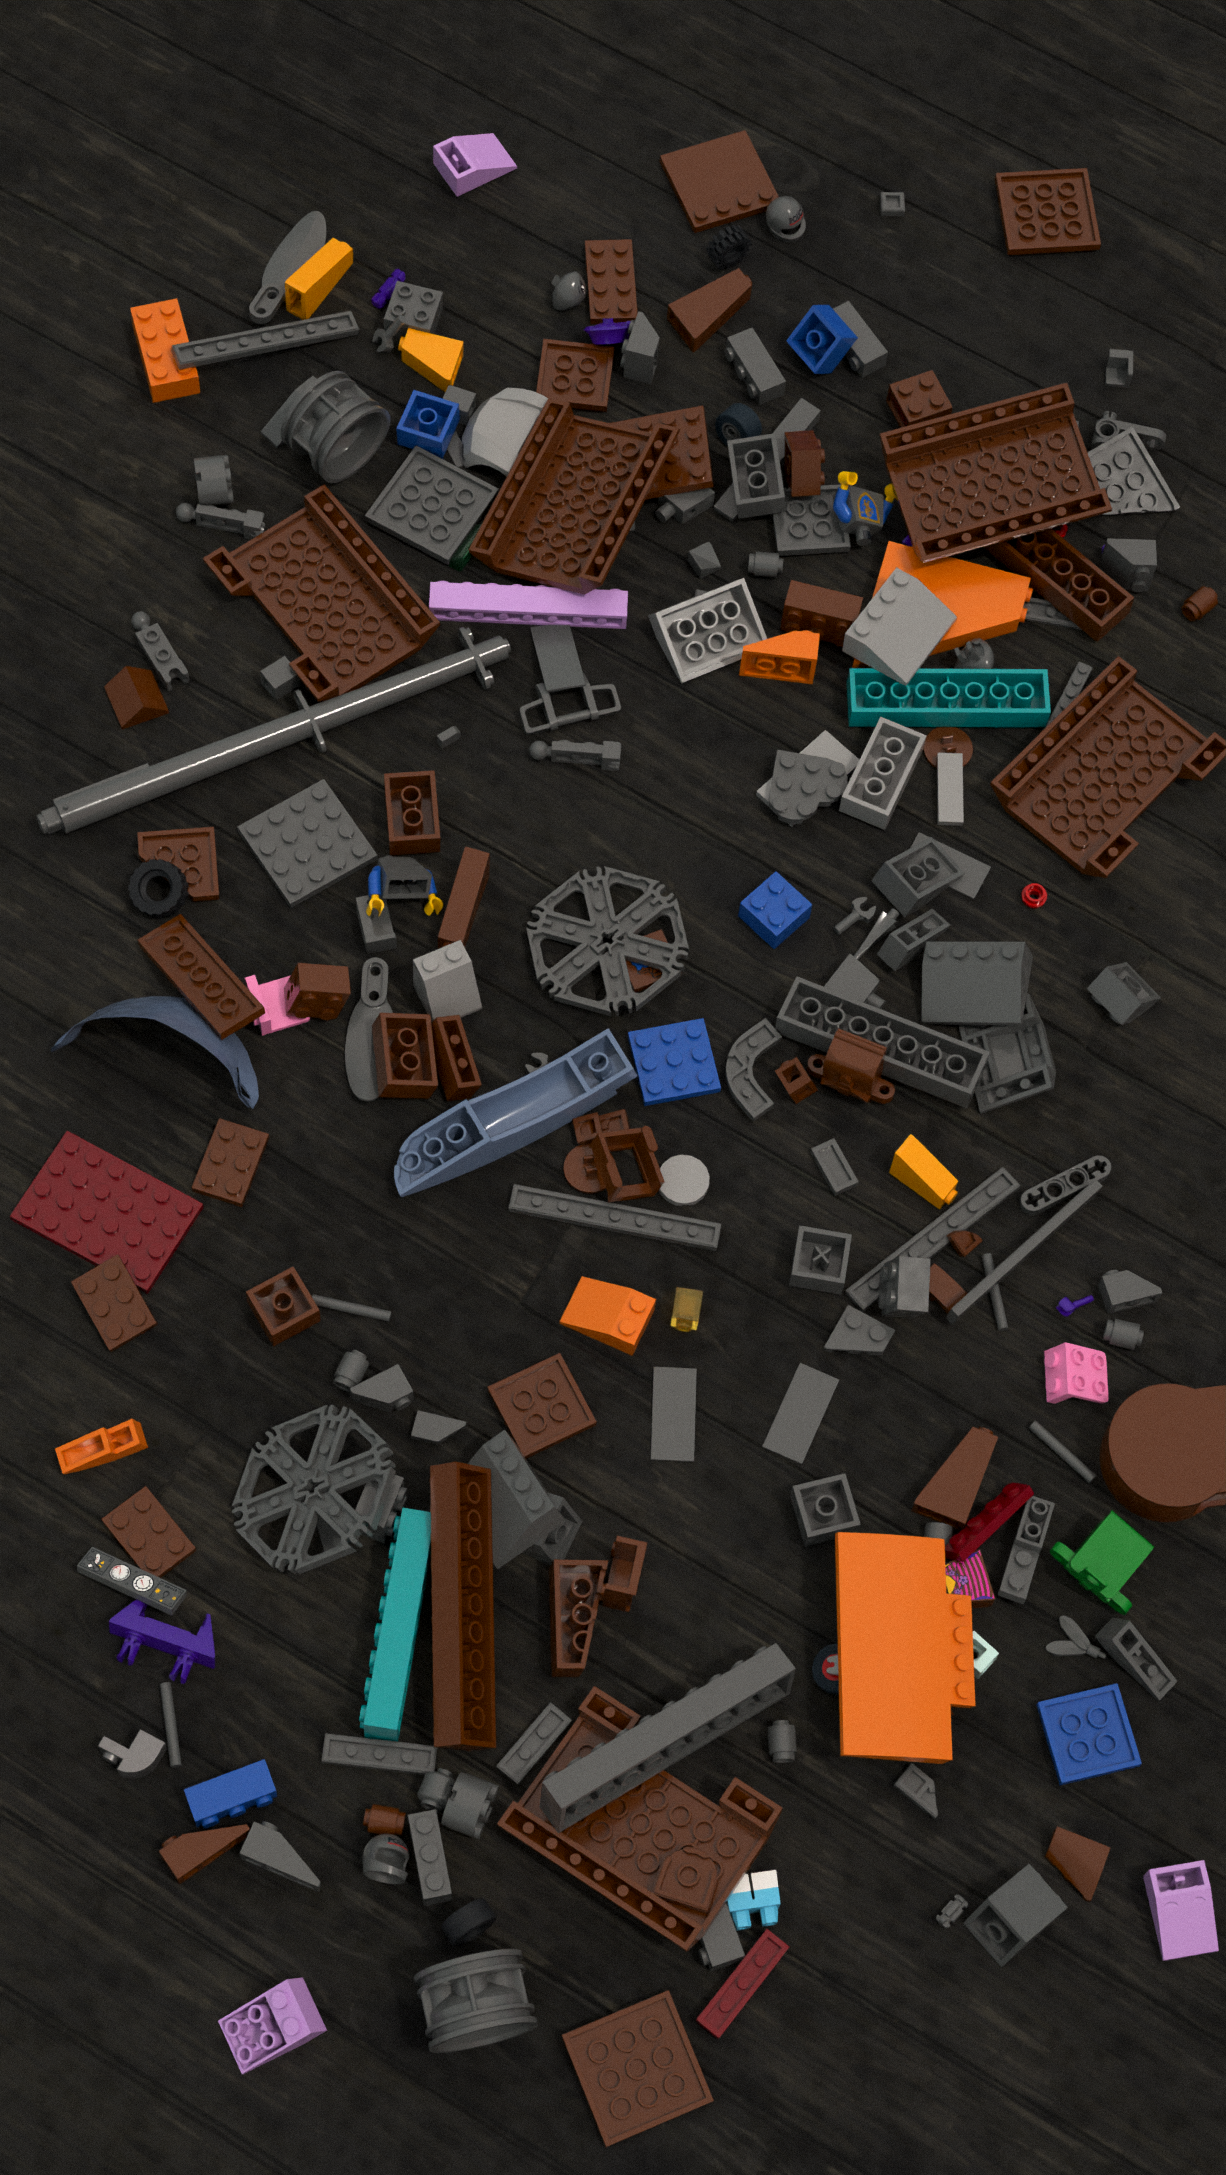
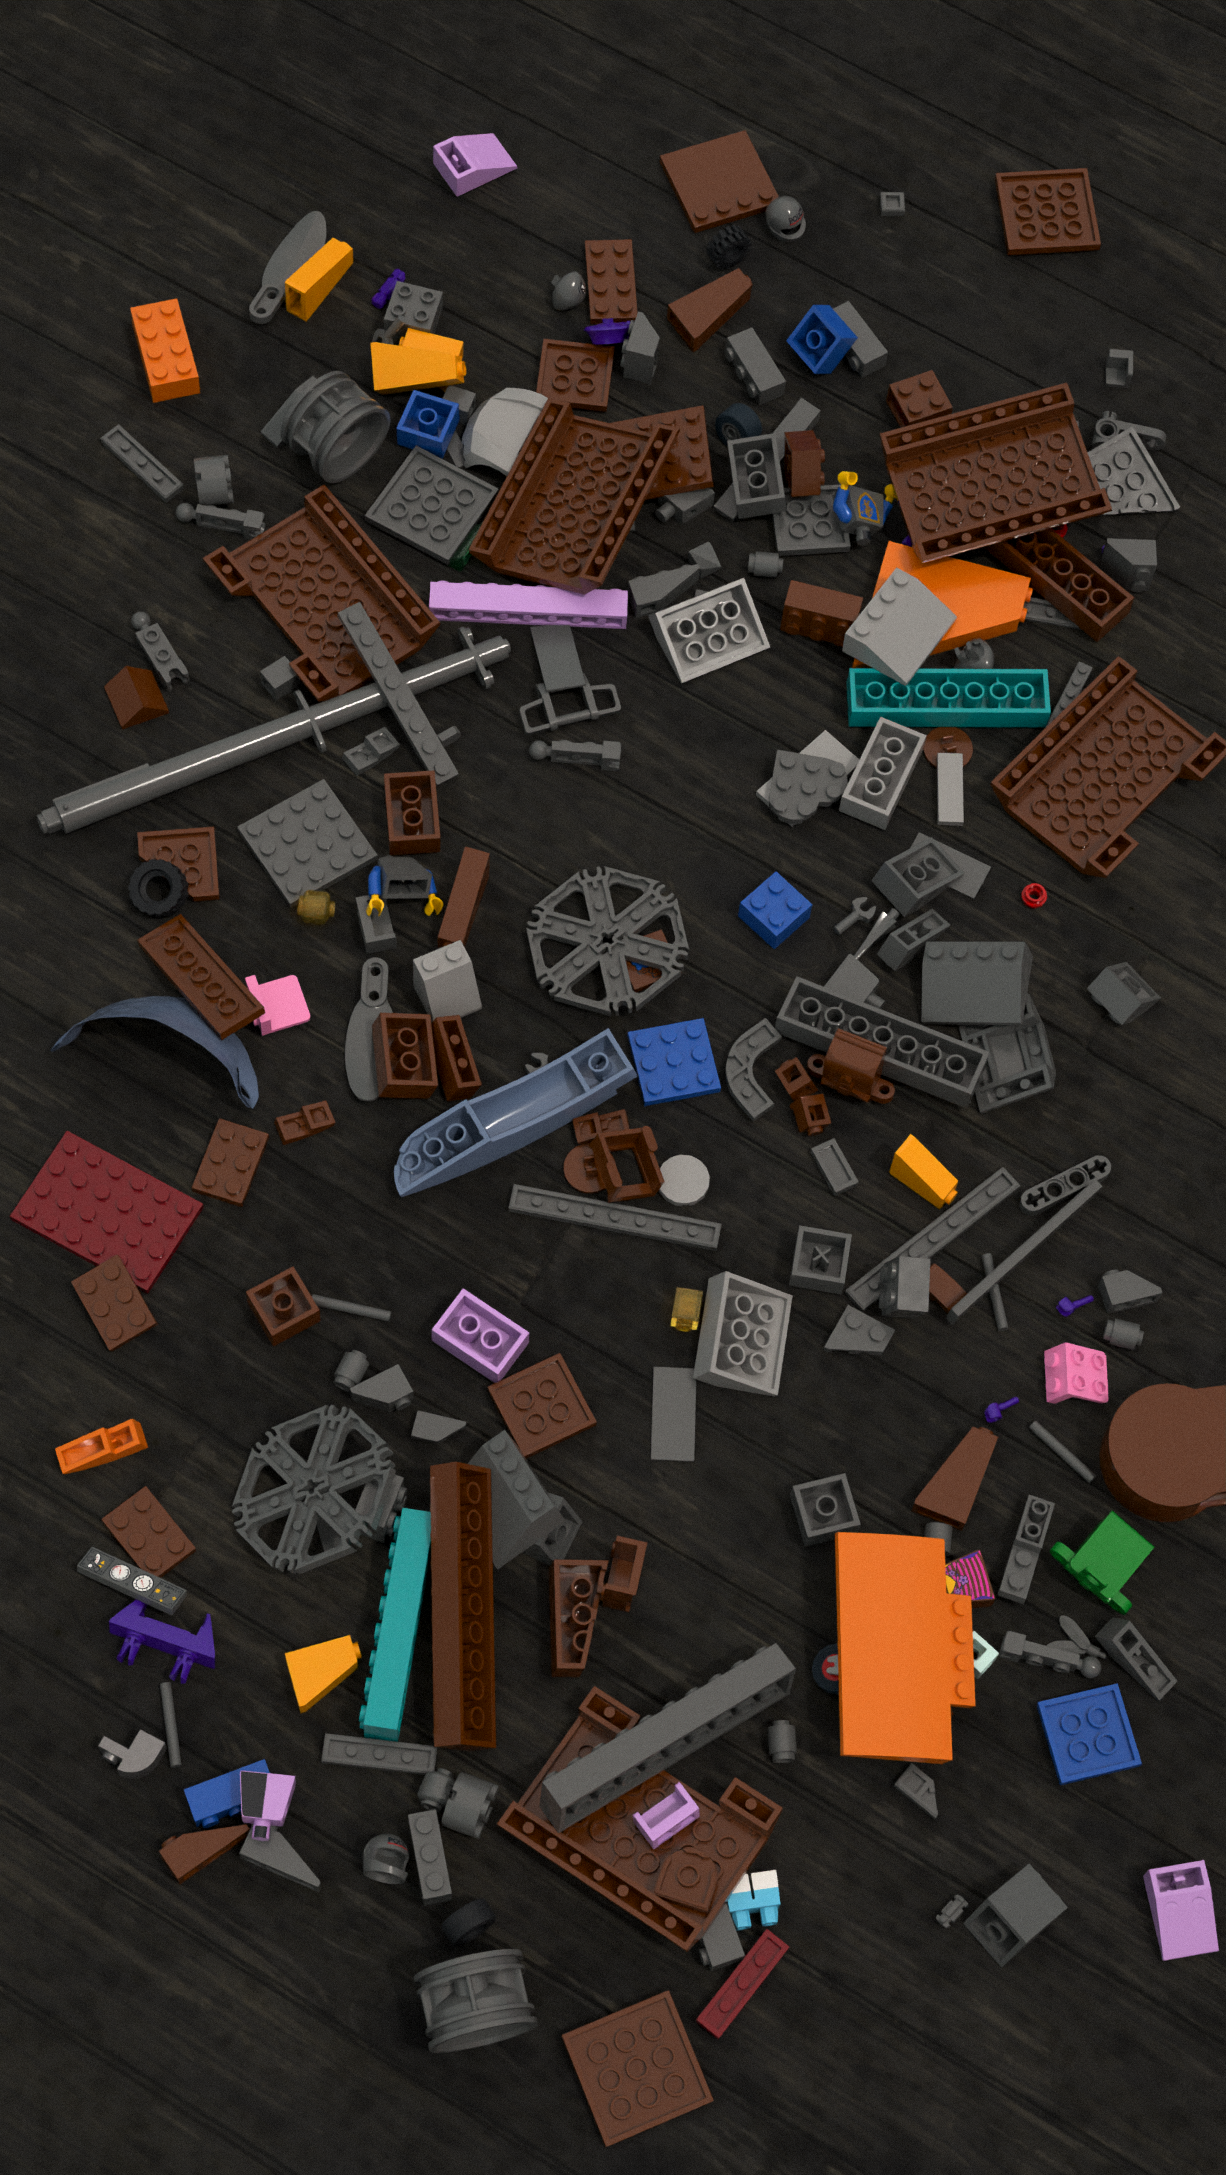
(142, 463): none -> dark grey tile
(264, 340): dark grey tile -> none
(265, 1800): none -> torso
(272, 2024): lavender slope -> none
(303, 1124): none -> reddish brown slope
(315, 907): none -> clear yellow head
(317, 991): reddish brown piece -> none
(321, 1668): none -> light orange slope
(374, 750): none -> dark grey slope
(384, 1820): reddish brown brick -> none
(397, 693): none -> dark grey plate
(410, 369): none -> light orange slope
(480, 1336): none -> lavender brick
(533, 1744): dark grey tile -> none
(609, 1313): orange slope -> none
(658, 590): none -> dark grey slope
(667, 1817): none -> lavender panel
(742, 1335): none -> light grey slope
(782, 657): orange slope -> none
(800, 1413): dark grey piece -> none
(811, 1114): none -> reddish brown brick
(963, 1241): reddish brown tile -> none
(987, 1521): dark red plate -> none
(993, 1412): none -> dark purple hand
(1015, 1647): none -> dark grey plate
(1078, 1860): reddish brown slope -> none
(1199, 603): reddish brown brick -> none

